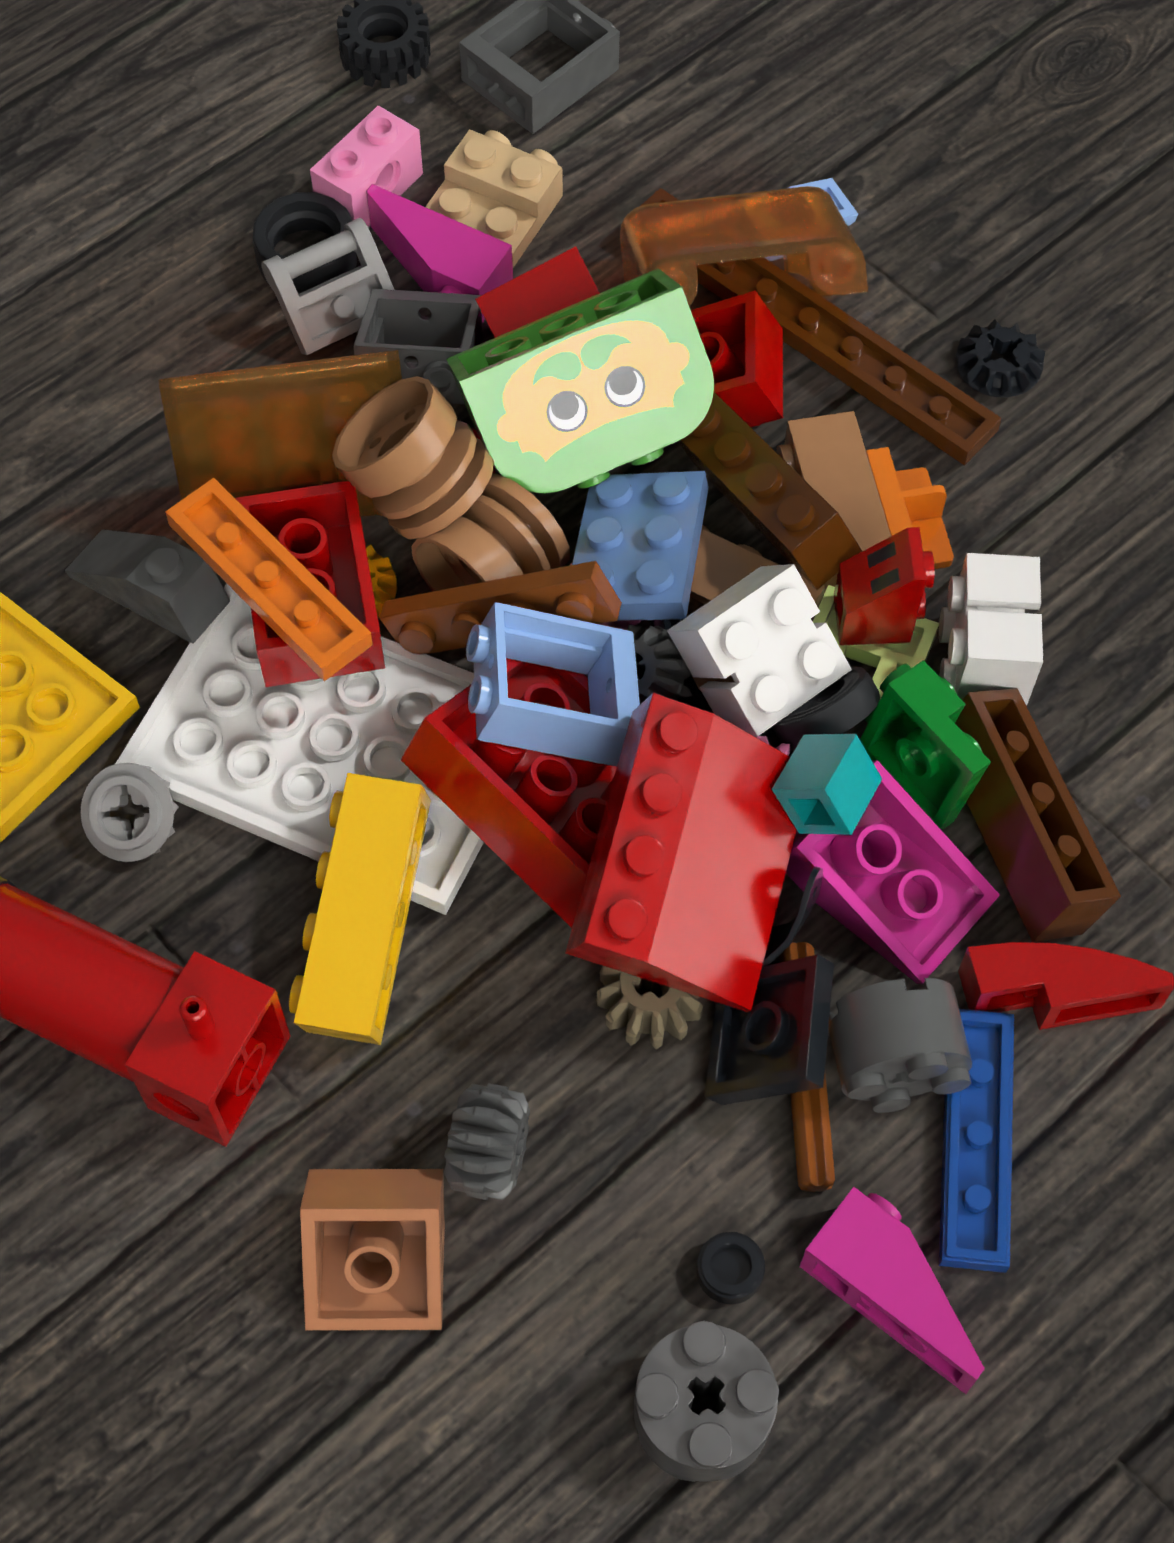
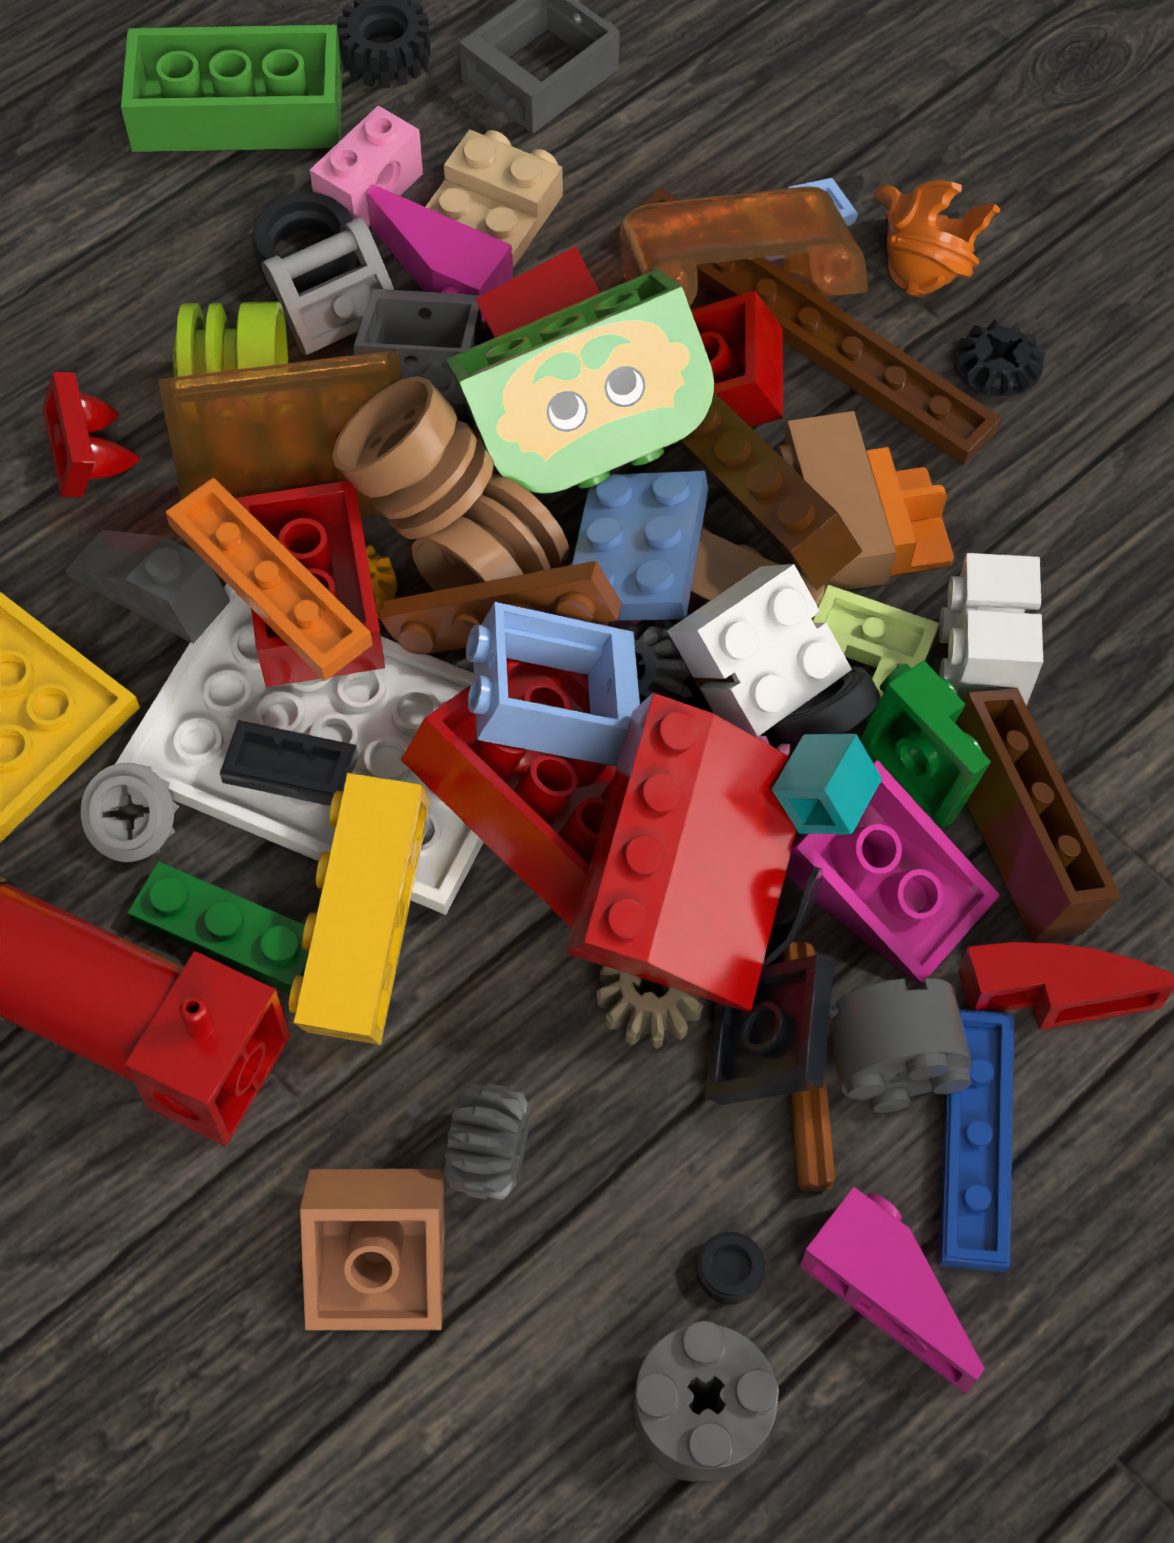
(75, 454): none -> red tile
(221, 926): none -> green plate
(232, 88): none -> bright green brick
(255, 341): none -> lime wheel
(287, 763): none -> black plate
(883, 590): red slope -> none
(928, 247): none -> orange helmet

